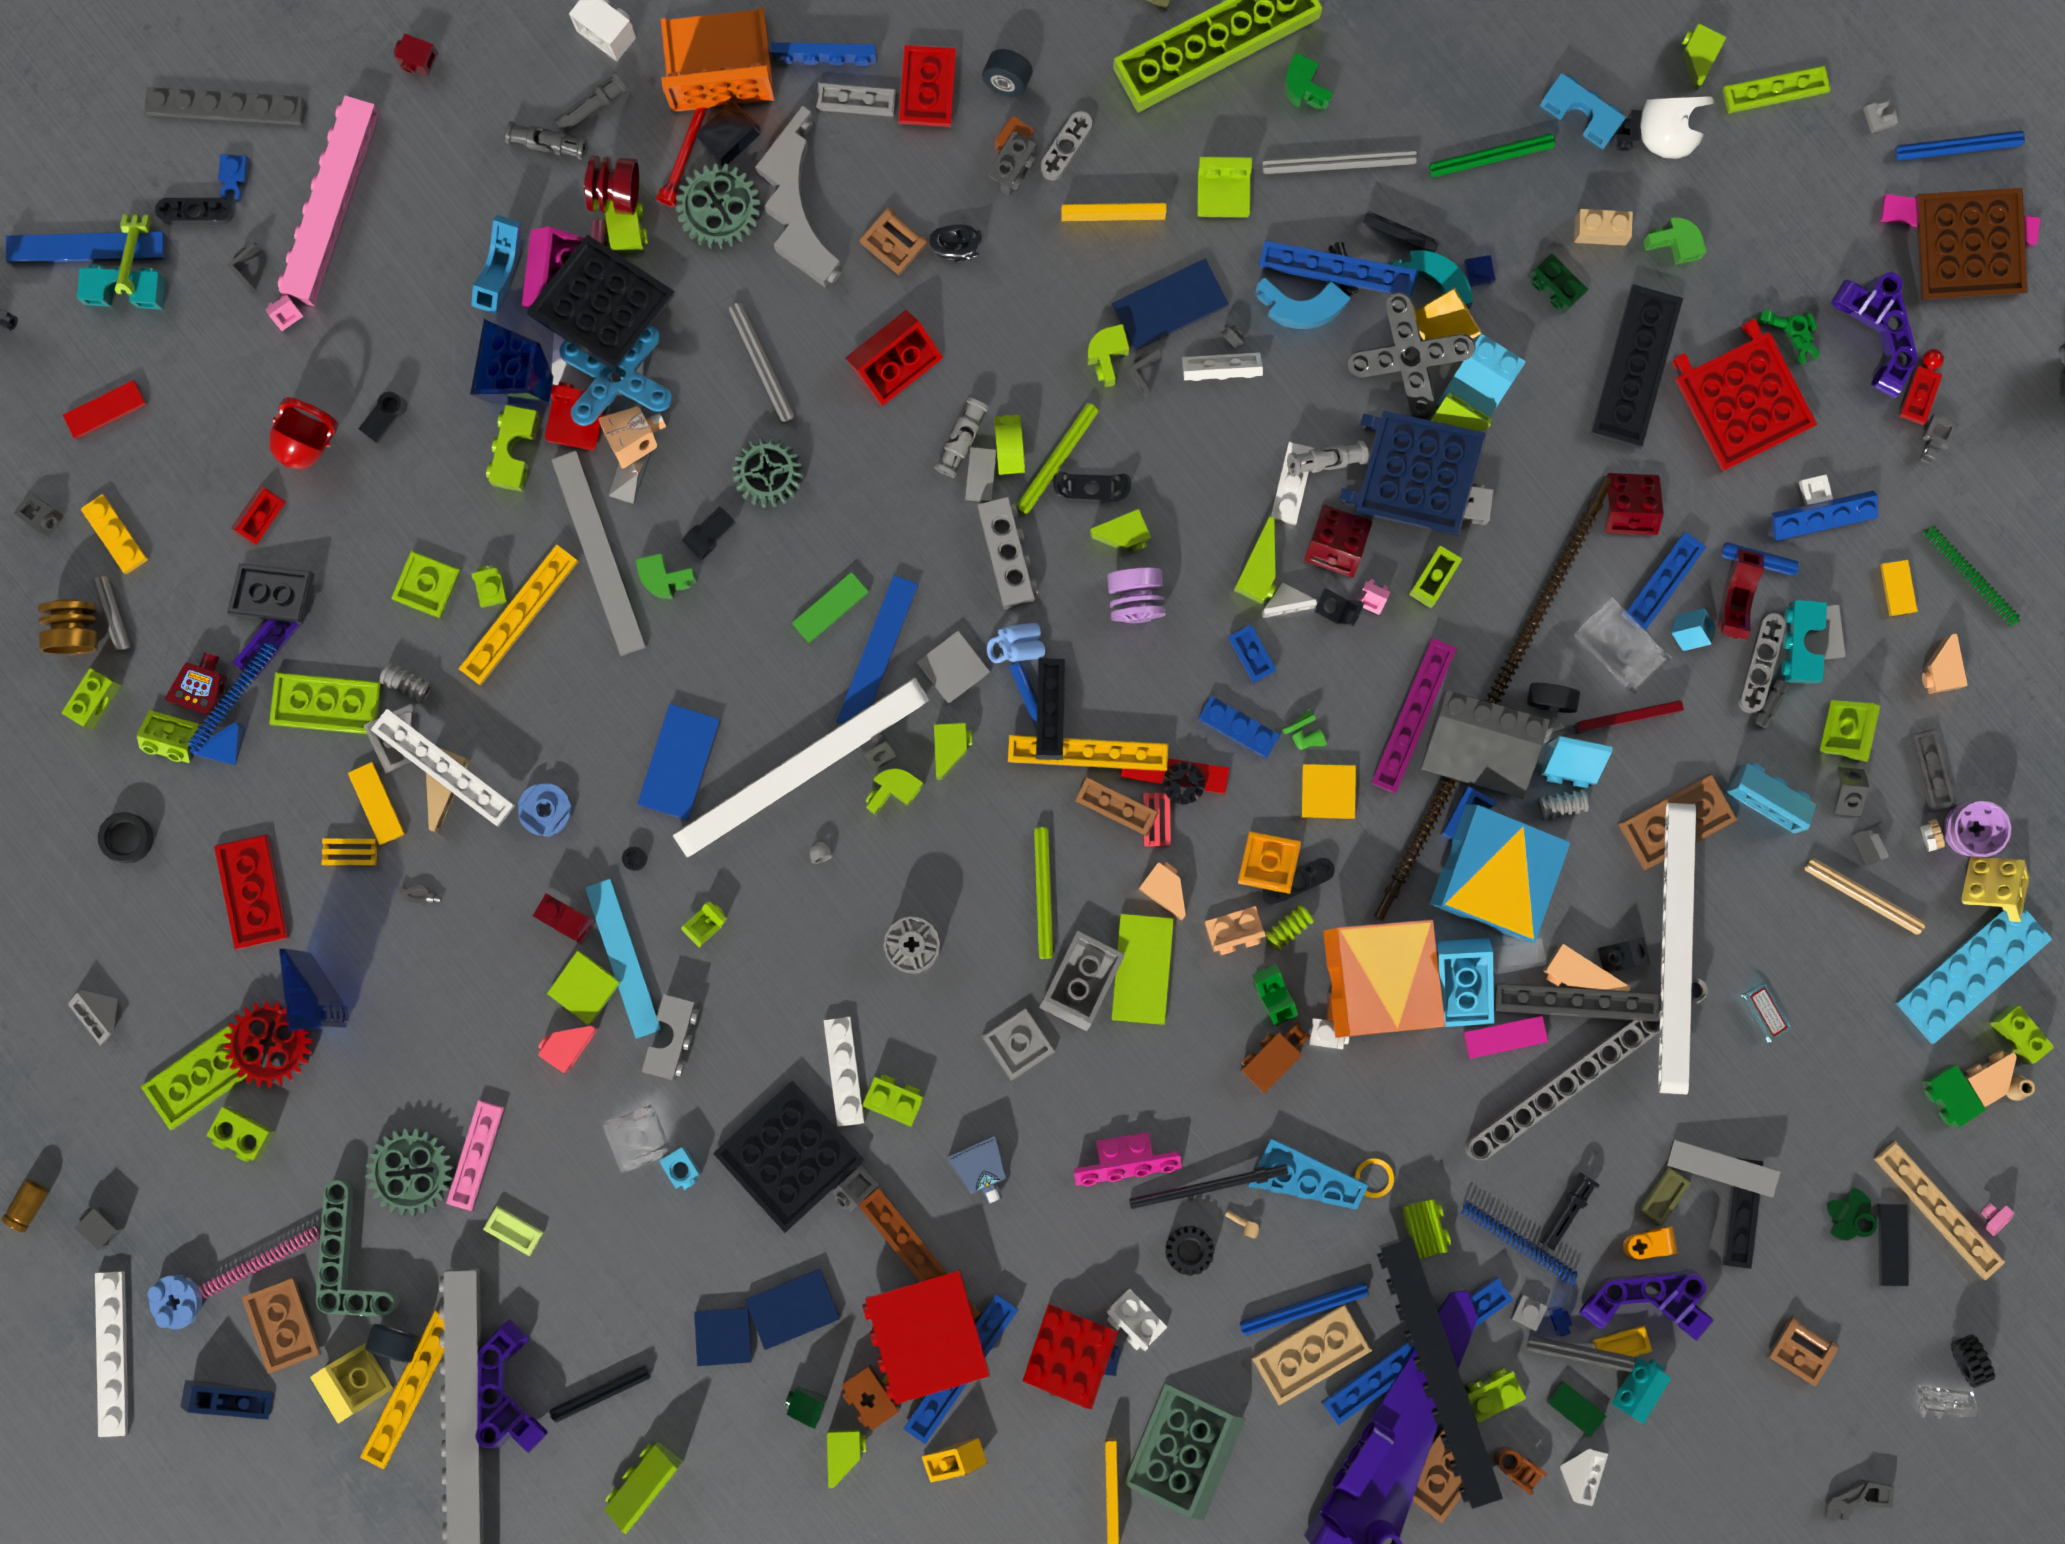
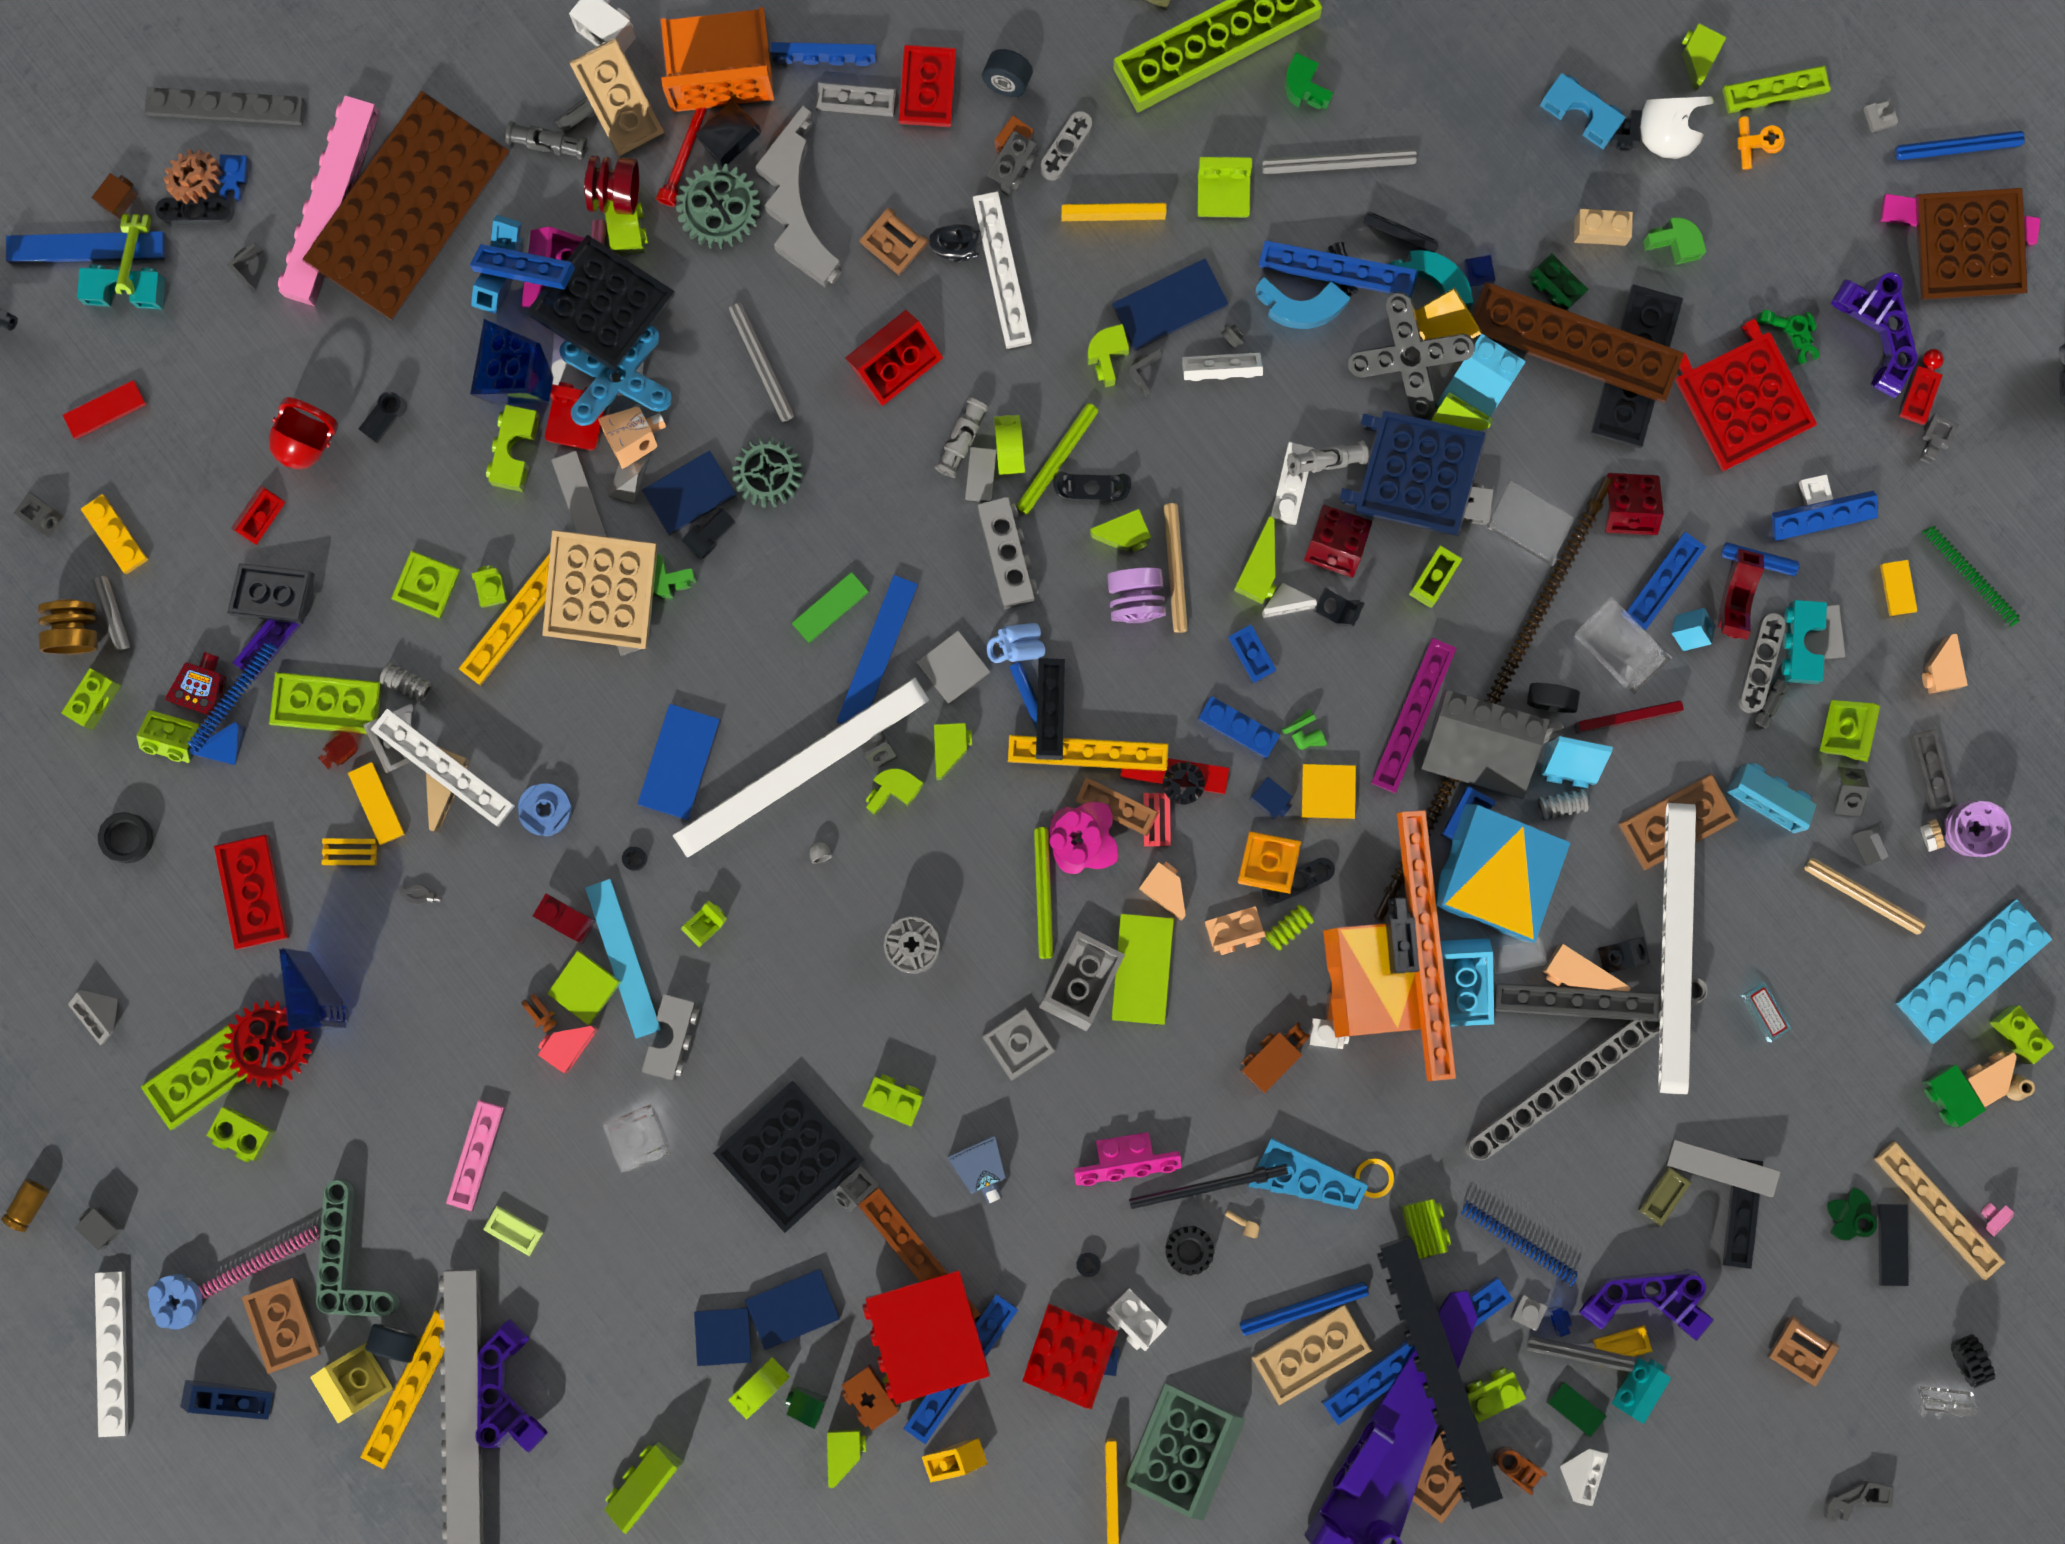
(115, 195): none -> reddish brown brick
(192, 176): none -> nougat gear
(283, 312): bright pink tile -> none
(338, 750): none -> clear red arm
(406, 205): none -> reddish brown plate
(411, 1196): sand green gear -> none
(415, 54): dark red brick -> none
(522, 266): none -> blue plate
(545, 1021): none -> dark orange arm
(600, 589): none -> tan plate
(600, 1393): black axle -> none
(616, 97): none -> tan tile
(670, 1162): medium azure brick -> none
(689, 493): none -> dark blue tile
(759, 1388): none -> lime brick
(844, 1071): white plate -> none
(1002, 270): none -> white plate
(1081, 1270): none -> black bush
(1098, 848): none -> dark pink brick
(1175, 568): none -> tan axle
(1272, 798): none -> dark blue brick
(1274, 995): green brick -> none
(1374, 596): bright pink tile -> none
(1401, 938): none -> black hinge
(1430, 978): none -> orange plate
(1492, 155): green axle -> none
(1505, 1037): dark pink tile -> none
(1530, 523): none -> clear piece
(1575, 1200): black pin -> none
(1577, 342): none -> reddish brown plate
(1654, 1243): light orange piece -> none
(1748, 142): none -> light orange piece
(1997, 883): light yellow bracket -> none

